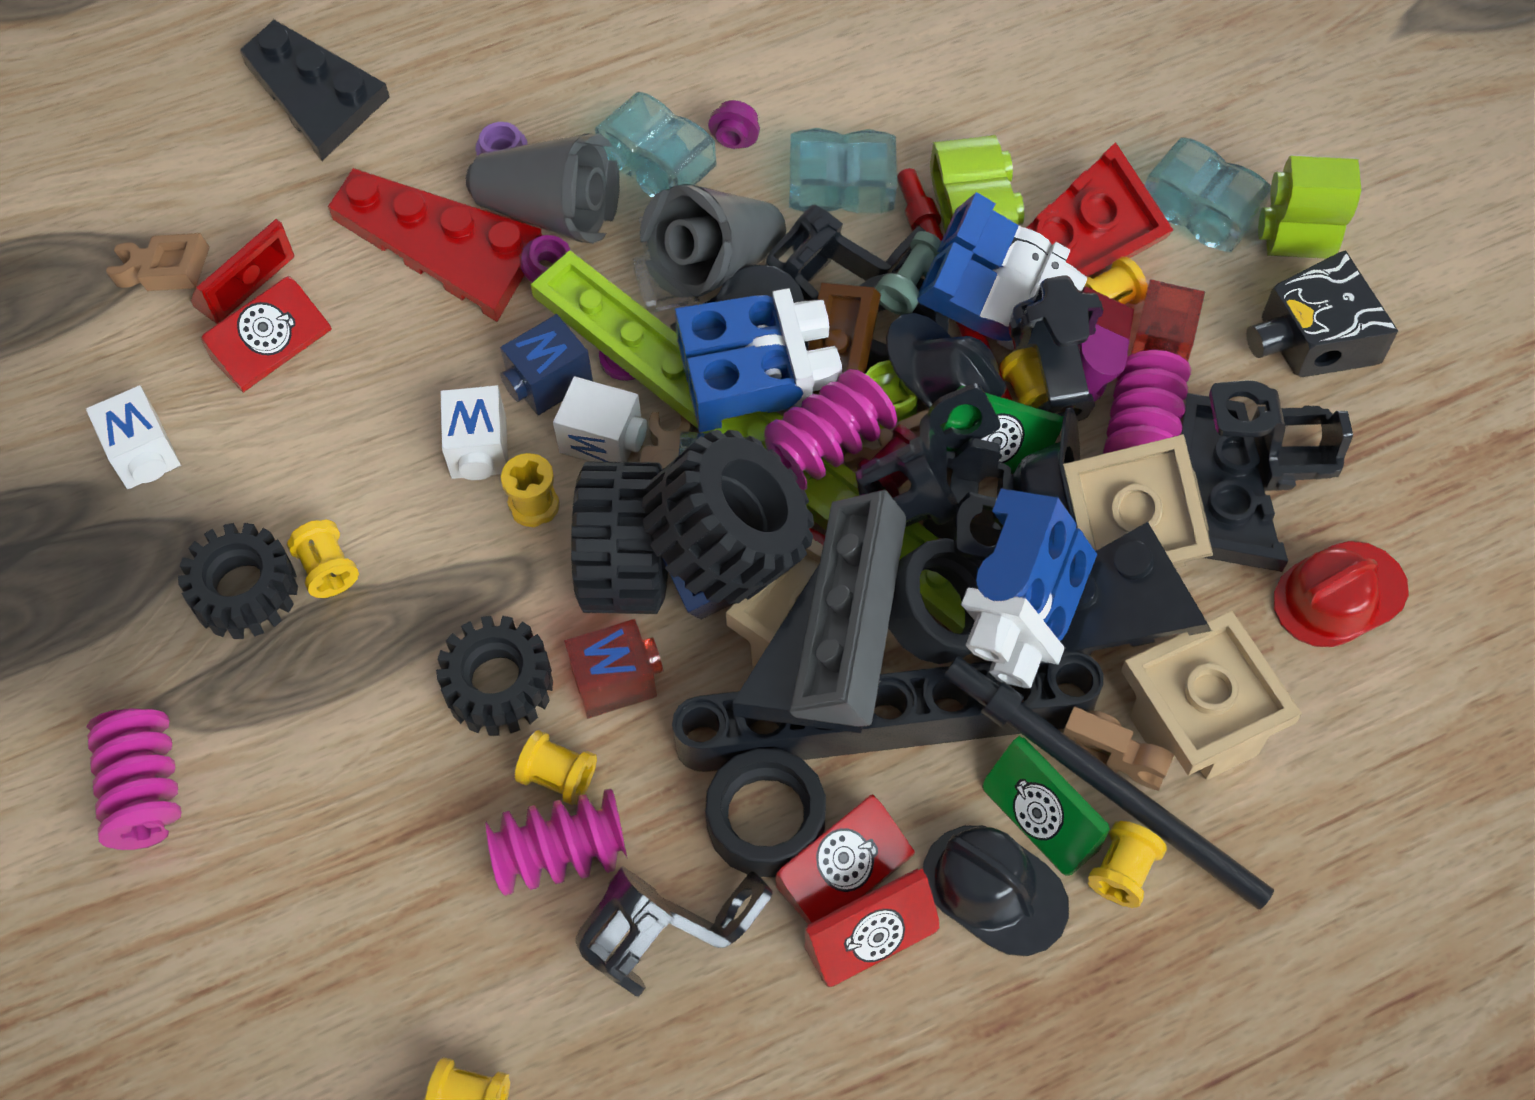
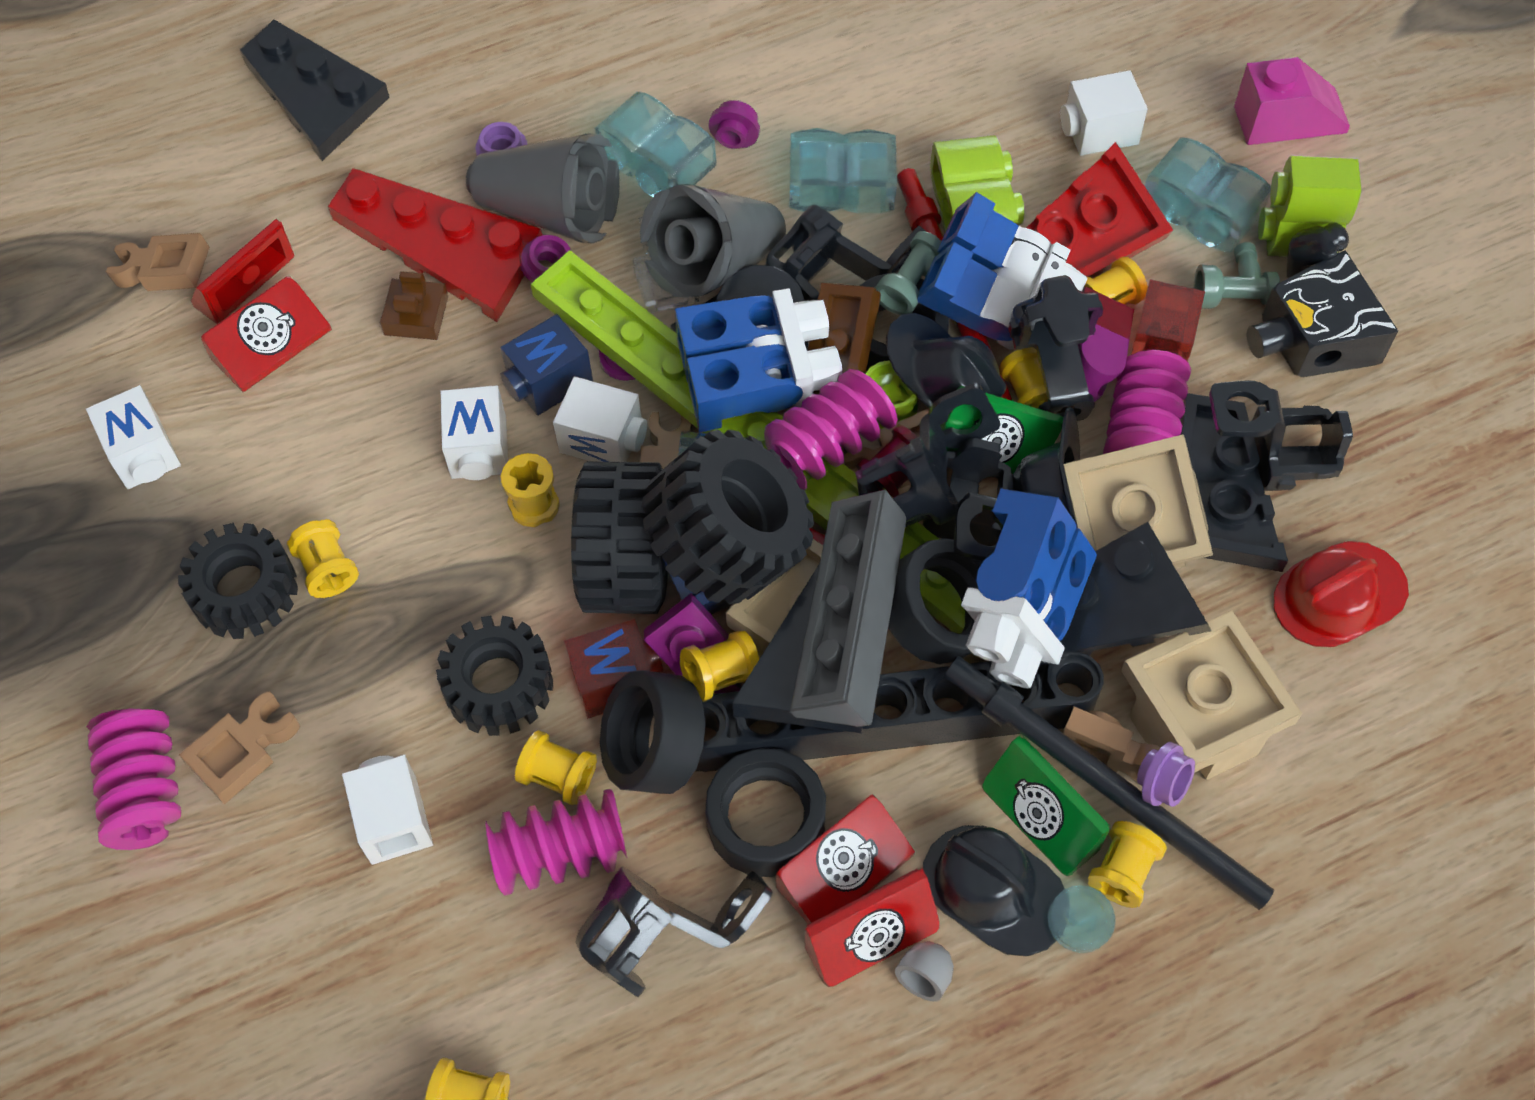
(234, 753): none -> medium nougat plate
(387, 808): none -> white brick
(414, 307): none -> reddish brown tile
(676, 733): none -> black tyre
(682, 627): none -> magenta plate
(719, 664): none -> yellow bush
(926, 970): none -> light grey hinge
(1081, 919): none -> clear light blue piece
(1104, 112): none -> white brick
(1165, 775): none -> medium lavender plate
(1249, 284): none -> sand green piece
(1287, 103): none -> dark pink slope
(1314, 246): none -> black arm

